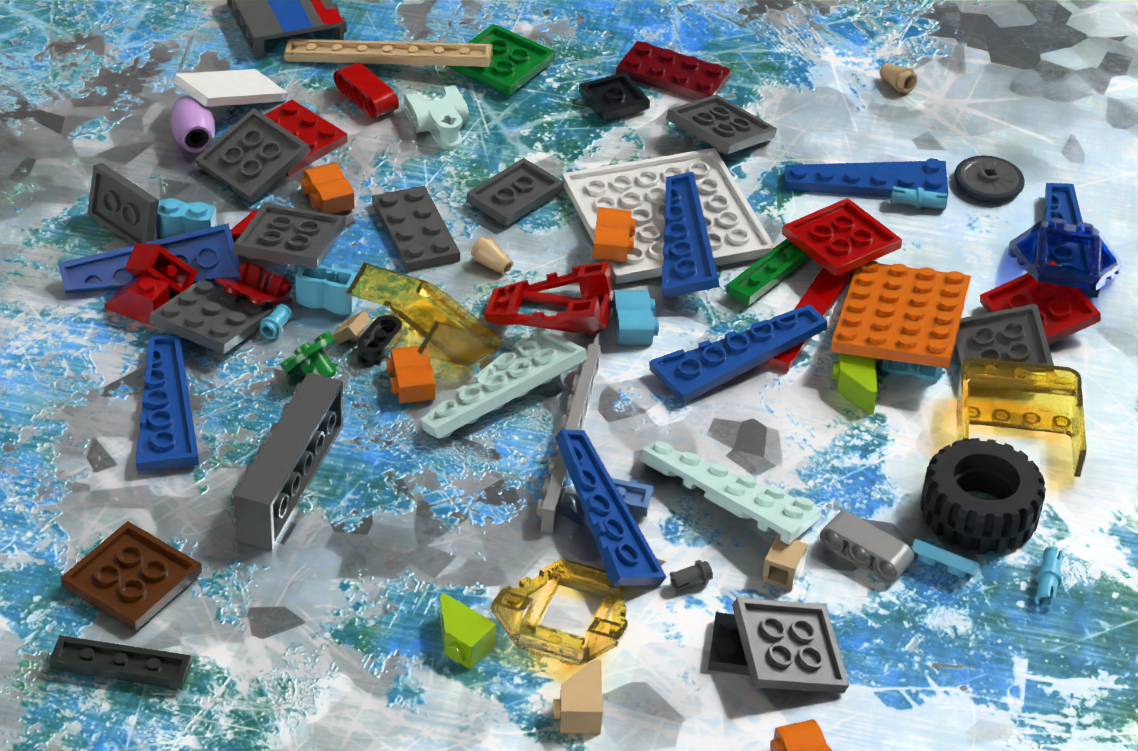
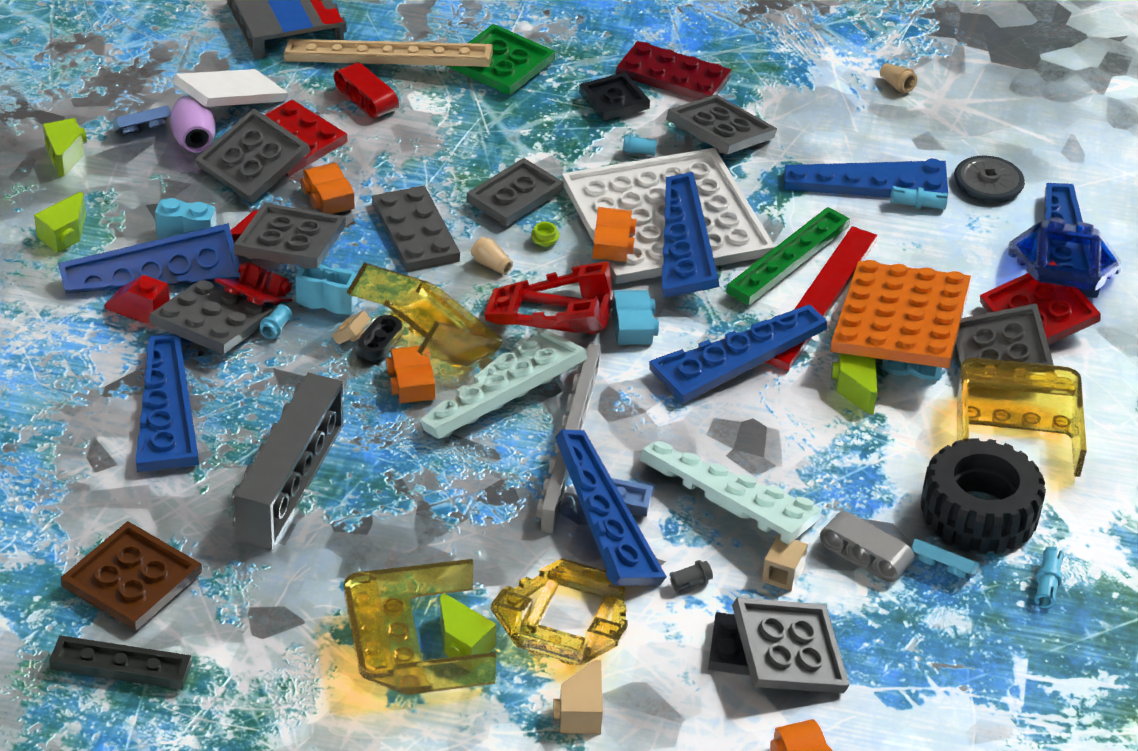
(62, 222): none -> lime slope
(64, 144): none -> lime slope
(122, 205): dark grey plate -> none
(131, 122): none -> medium blue plate
(162, 265): red slope -> none
(312, 358): green plate -> none
(387, 635): none -> clear yellow windscreen
(439, 117): light aqua piece -> none
(545, 234): none -> lime plate
(639, 145): none -> medium azure pin
(841, 237): red plate -> none

